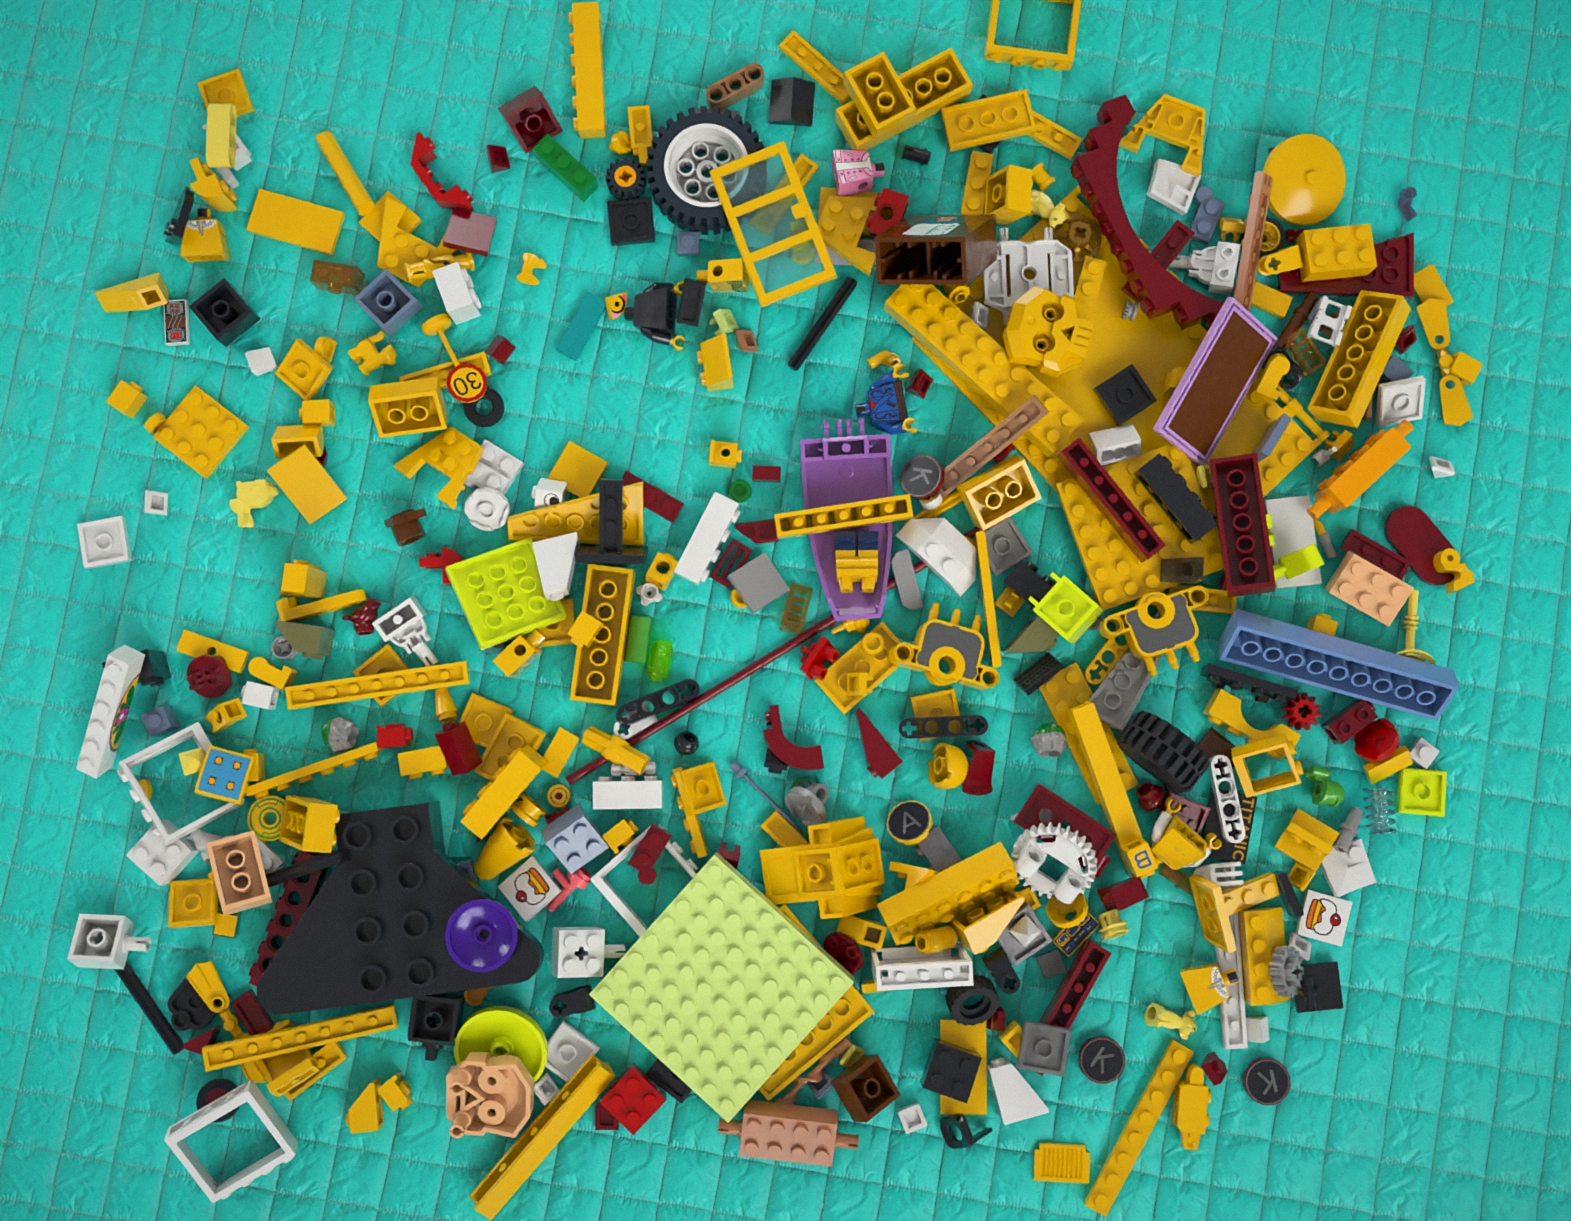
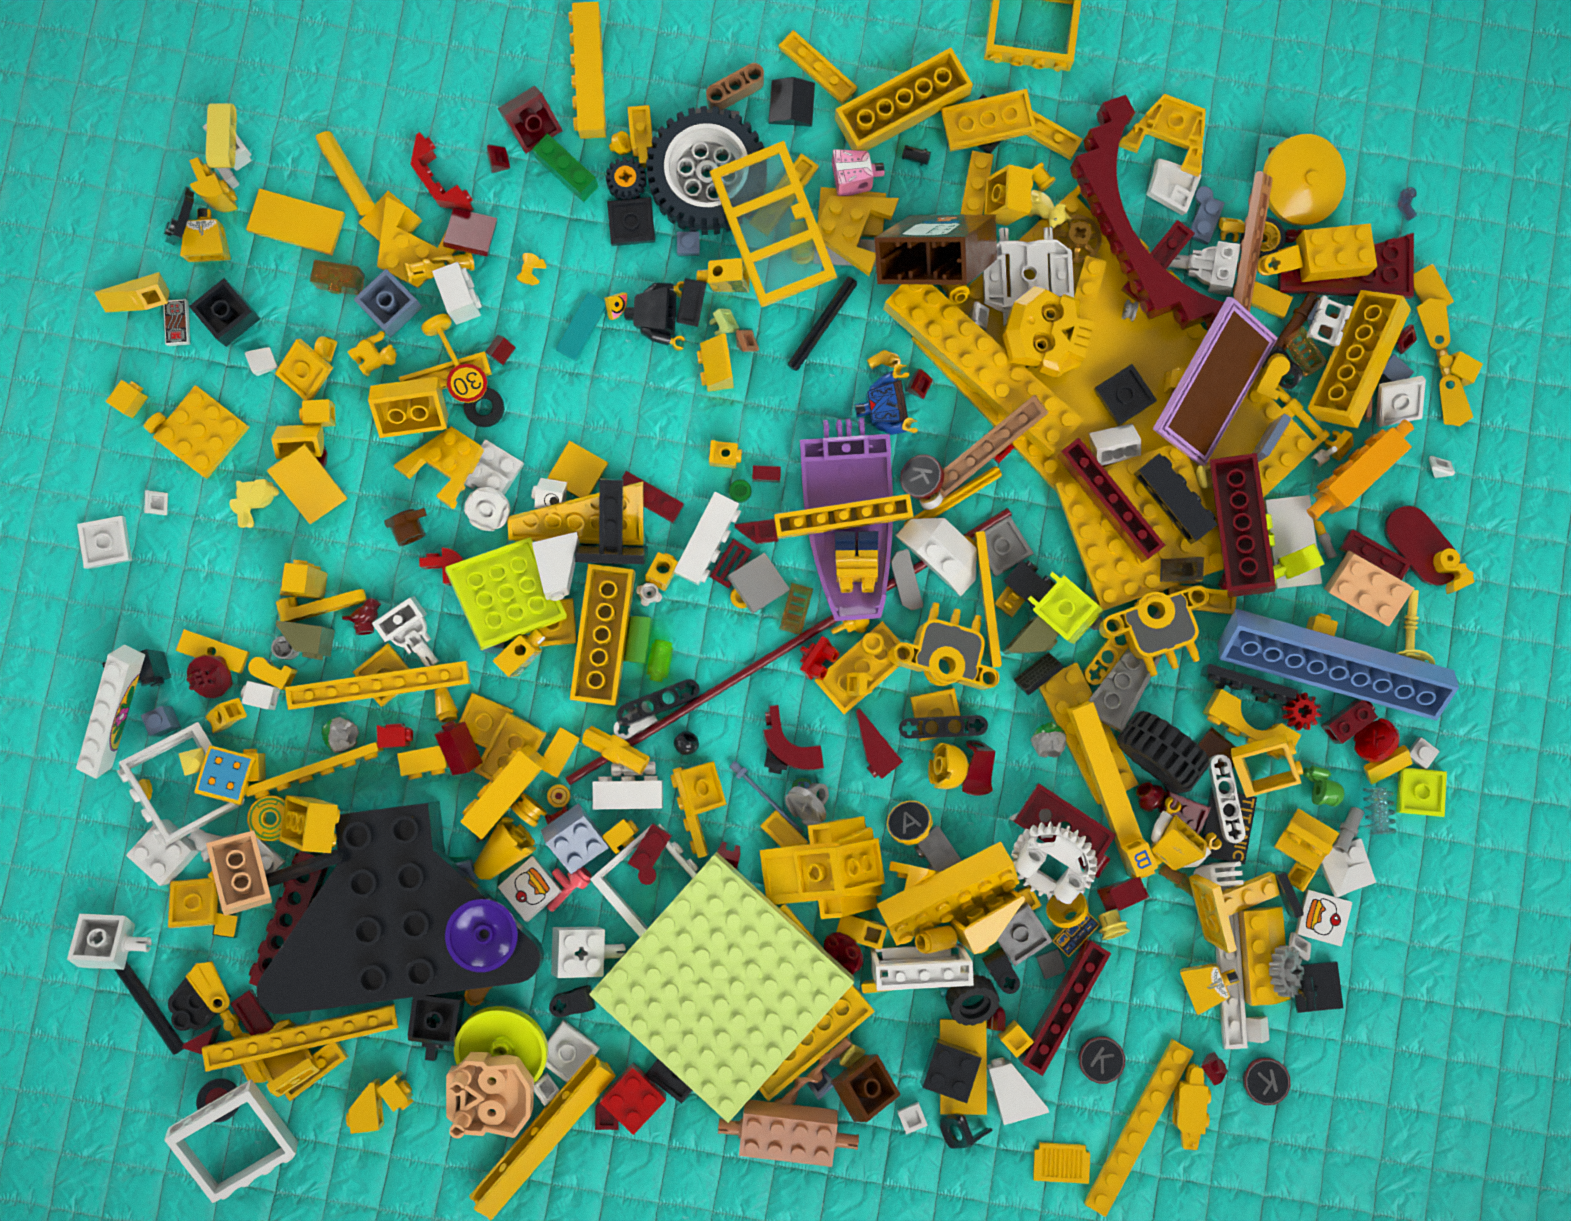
(227, 89): yellow tile -> none
(584, 630): yellow brick -> none
(879, 95): yellow brick -> none
(884, 201): red brick -> none
(999, 492): yellow brick -> none
(1025, 930): white slope -> none
(1043, 1048): flat silver tile -> none
(1158, 1016): light yellow animal -> none

